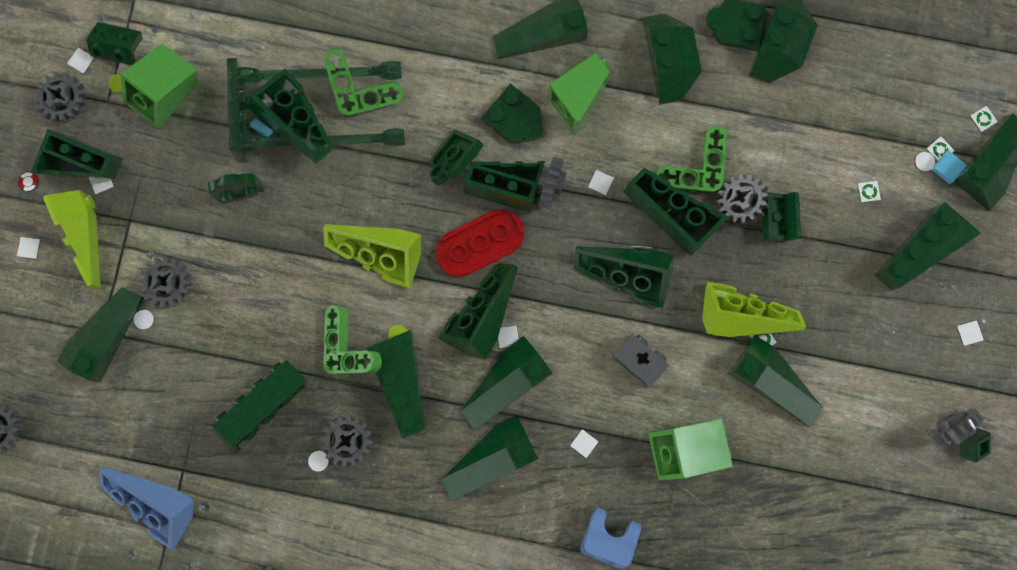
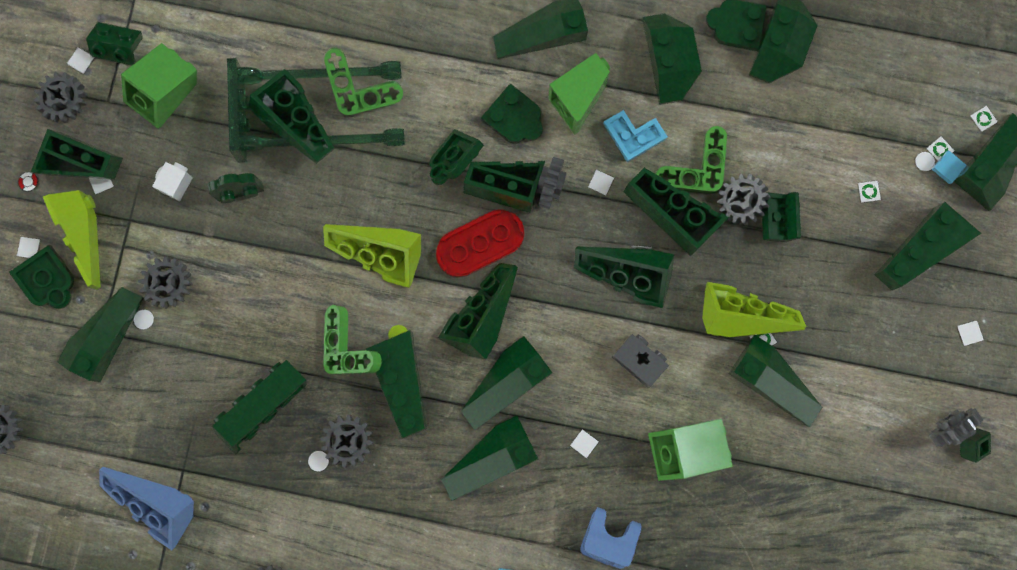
(45, 279): none -> dark green plate
(115, 83): lime sticker -> none
(172, 180): none -> white brick
(262, 129): medium azure tile -> none
(507, 336): white sticker -> none
(634, 141): none -> medium azure plate

